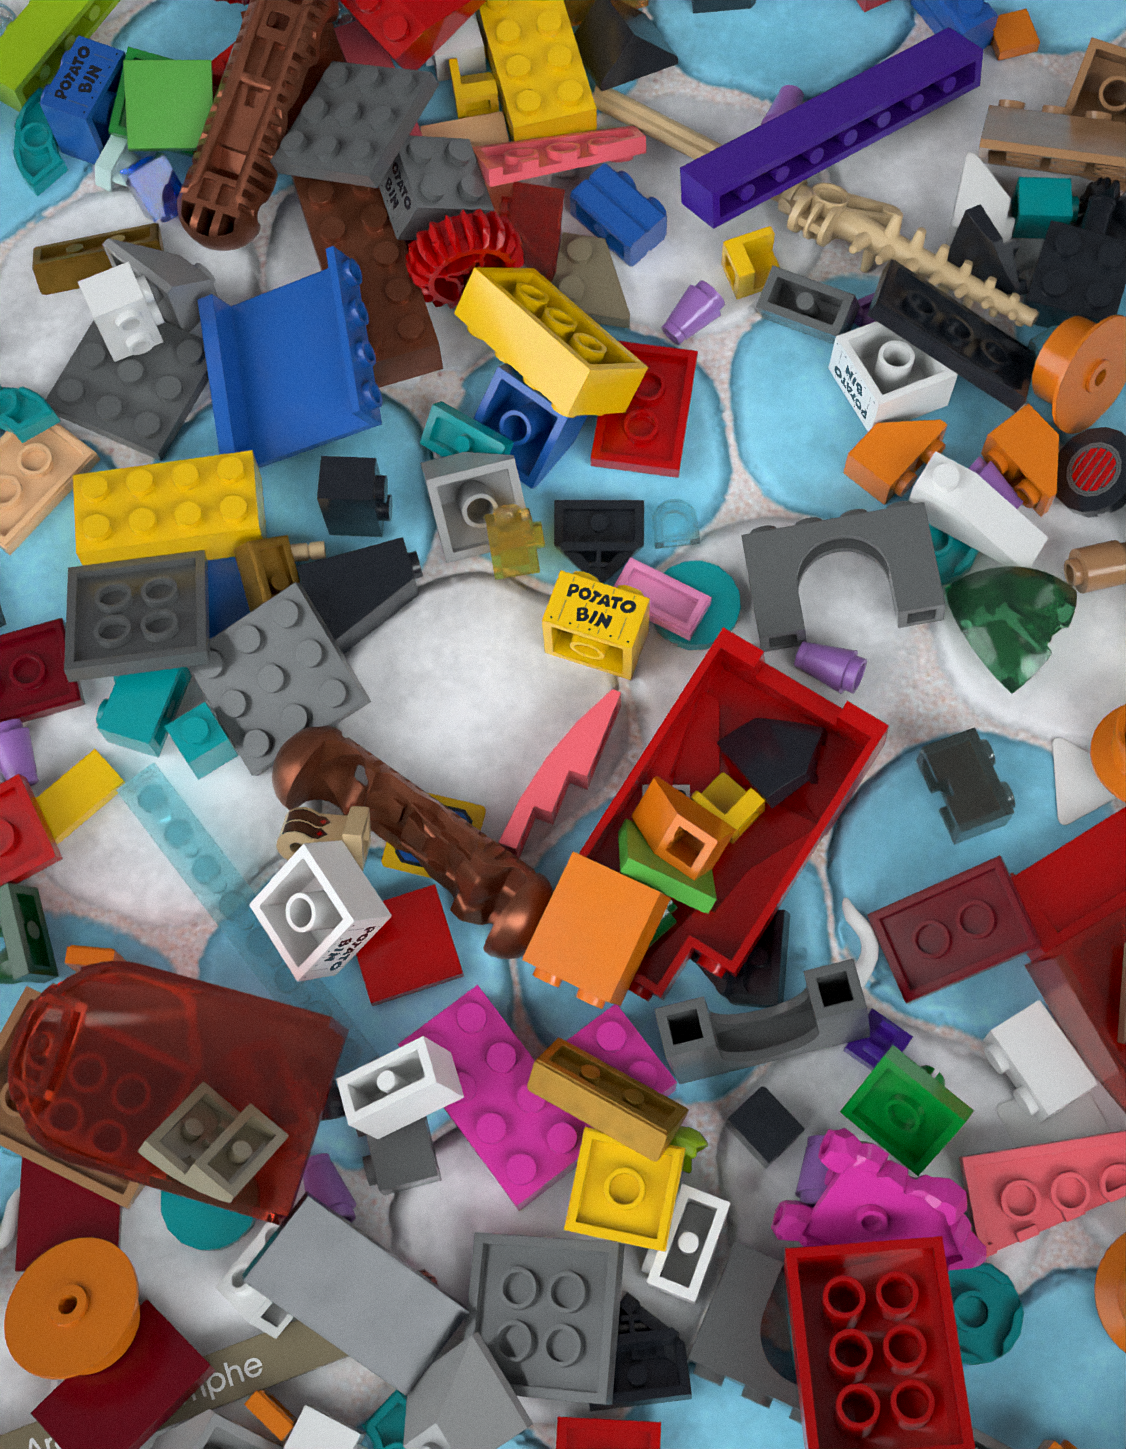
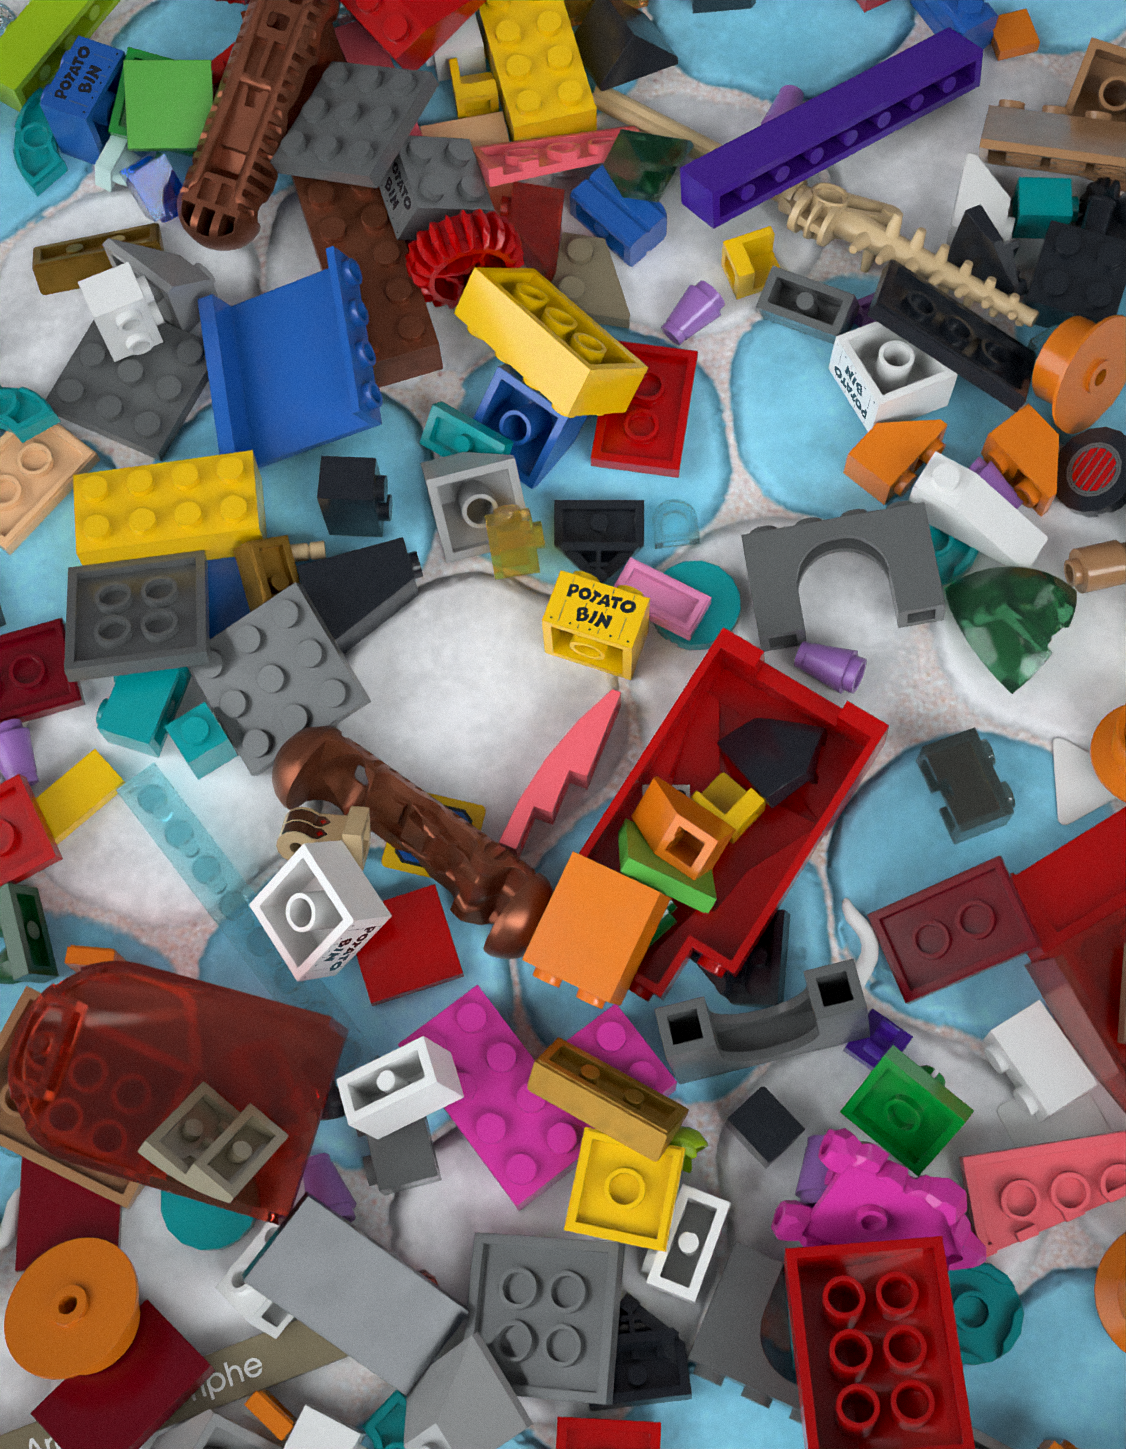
(645, 163): none -> clear green slope

